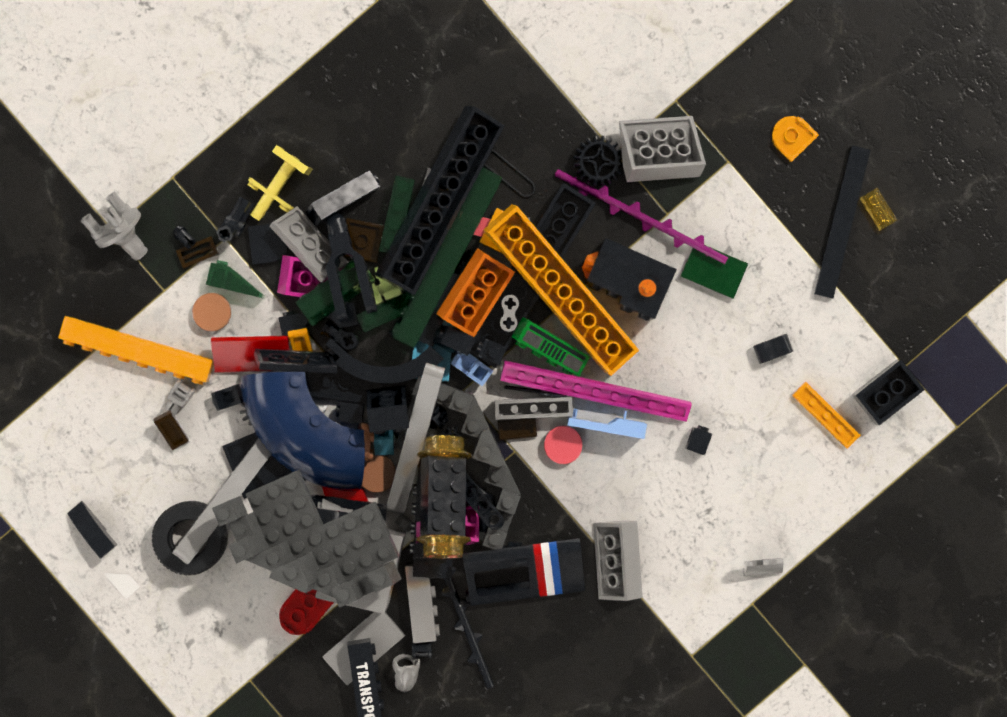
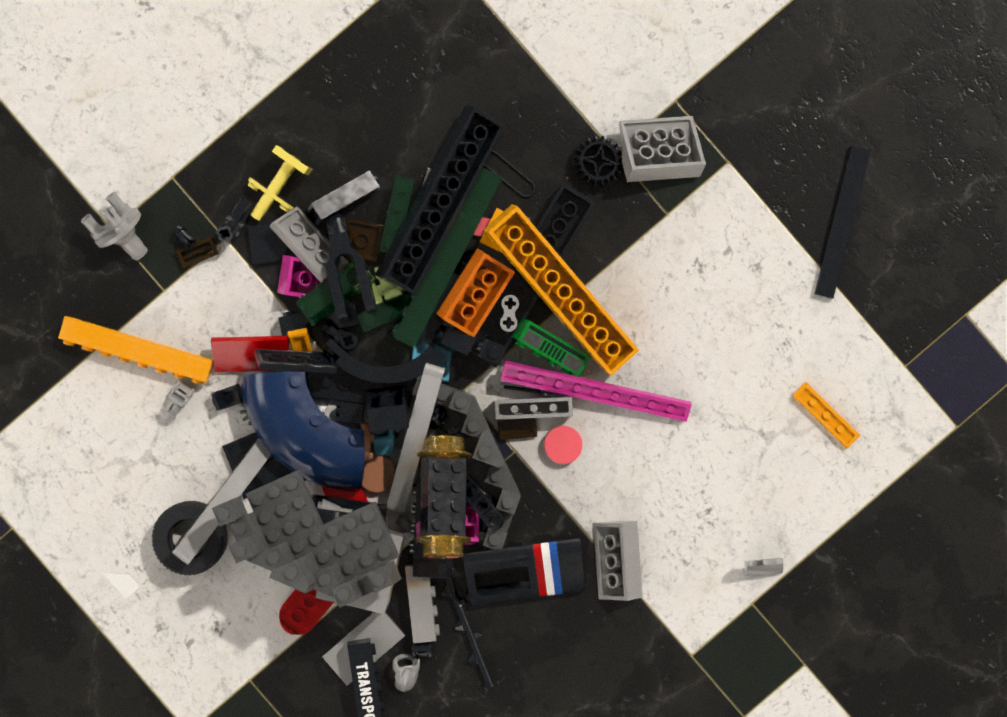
(92, 529): black slope -> none
(171, 430): dark brown tile -> none
(211, 312): nougat tile -> none
(227, 278): clear green slope -> none
(472, 368): light blue brick -> none
(617, 426): light blue piece -> none
(631, 276): black piece -> none
(647, 222): magenta plant -> none
(699, 440): black brick -> none
(714, 274): dark green tile -> none
(773, 348): black axle -> none
(792, 136): light orange tile -> none
(878, 209): clear yellow plate -> none
(888, 392): black brick -> none

